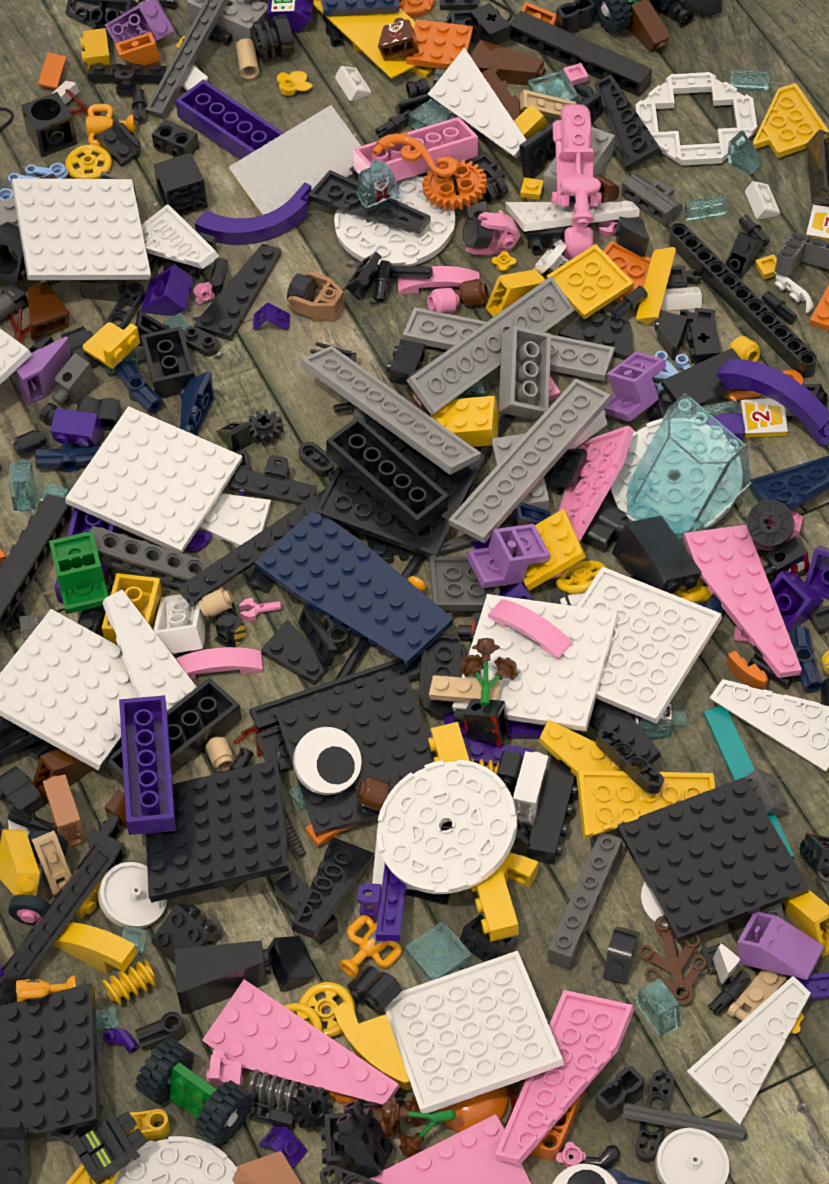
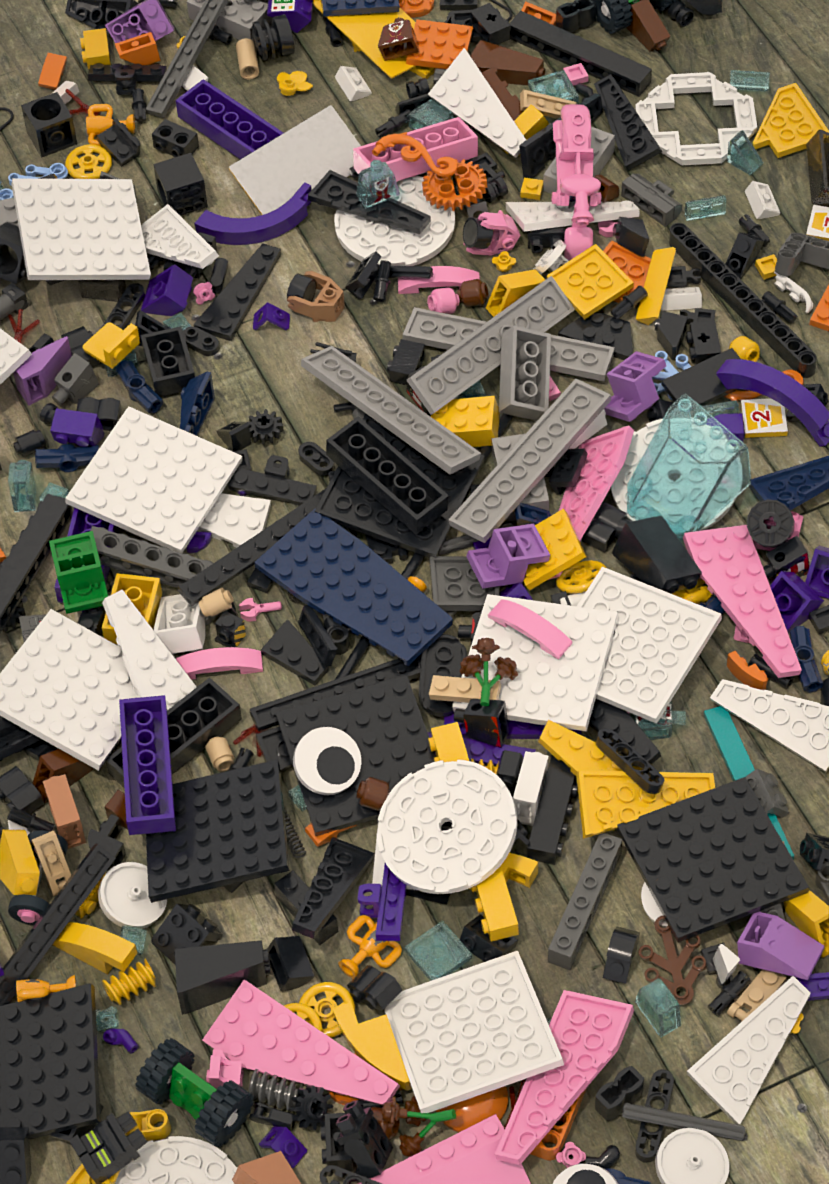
(45, 311): reddish brown slope -> none
(158, 1031): black piece -> none

